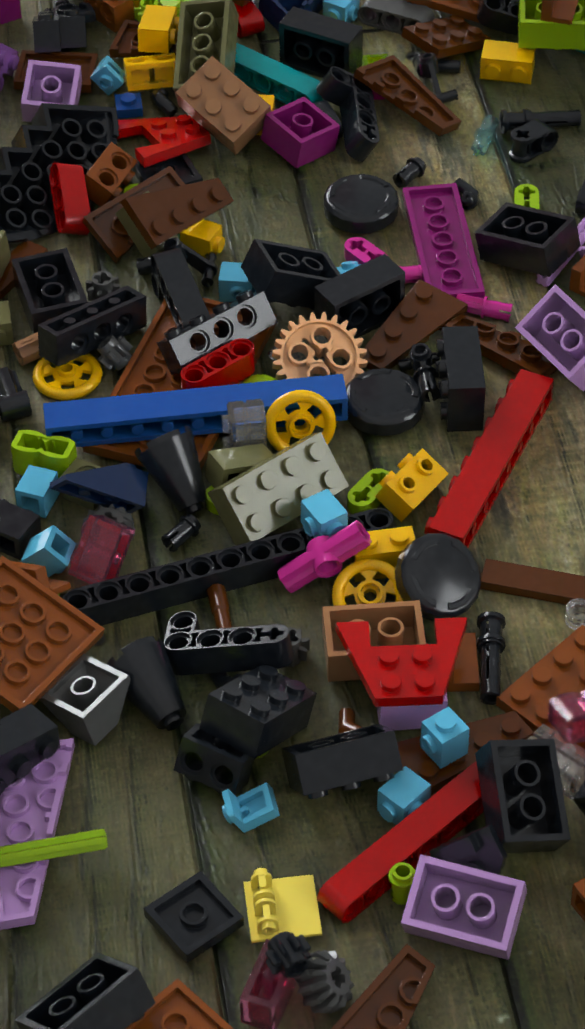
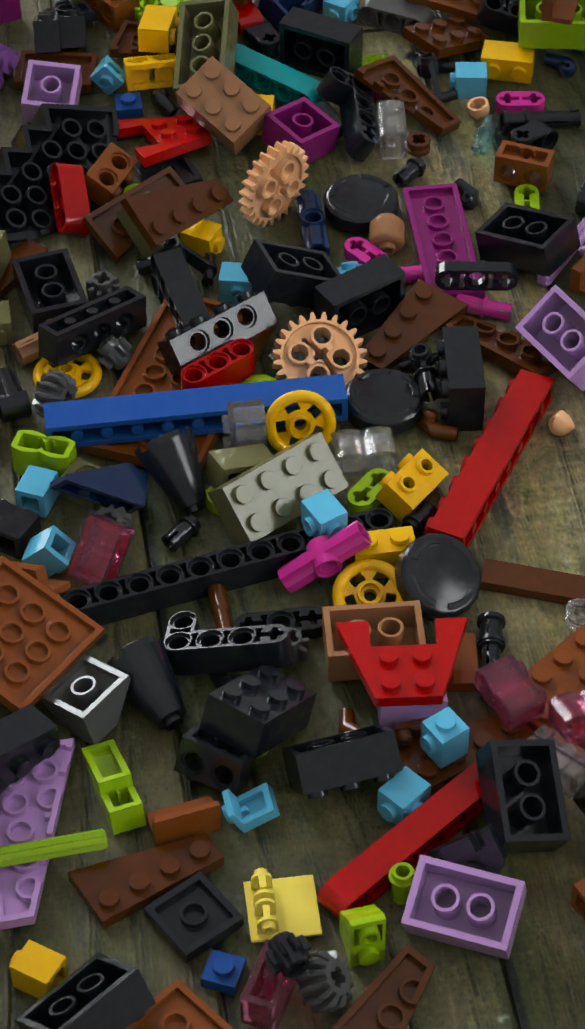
(37, 969): none -> yellow brick
(53, 387): none -> dark grey gear
(114, 787): none -> lime slope
(135, 880): none -> reddish brown wing
(184, 820): none -> dark orange panel
(223, 972): none -> blue plate
(263, 39): none -> black piece
(273, 183): none -> light nougat gear
(290, 616): none -> black beam
(312, 221): none -> dark blue piece
(363, 934): none -> lime slope
(364, 450): none -> clear brick
(387, 233): none -> medium nougat head
(392, 129): none -> clear brick
(406, 730): none -> reddish brown arm
(418, 144): none -> reddish brown bush
(419, 517): none -> black pin
(435, 428): none -> reddish brown arm
(466, 268): none -> black beam
(469, 79): none -> medium azure brick
(478, 102): none -> light nougat hinge
(510, 692): none -> clear pink brick
(518, 100): none -> dark pink beam
(524, 165): none -> dark orange brick
(561, 423): none -> light nougat hinge
(563, 63): none -> dark blue arm

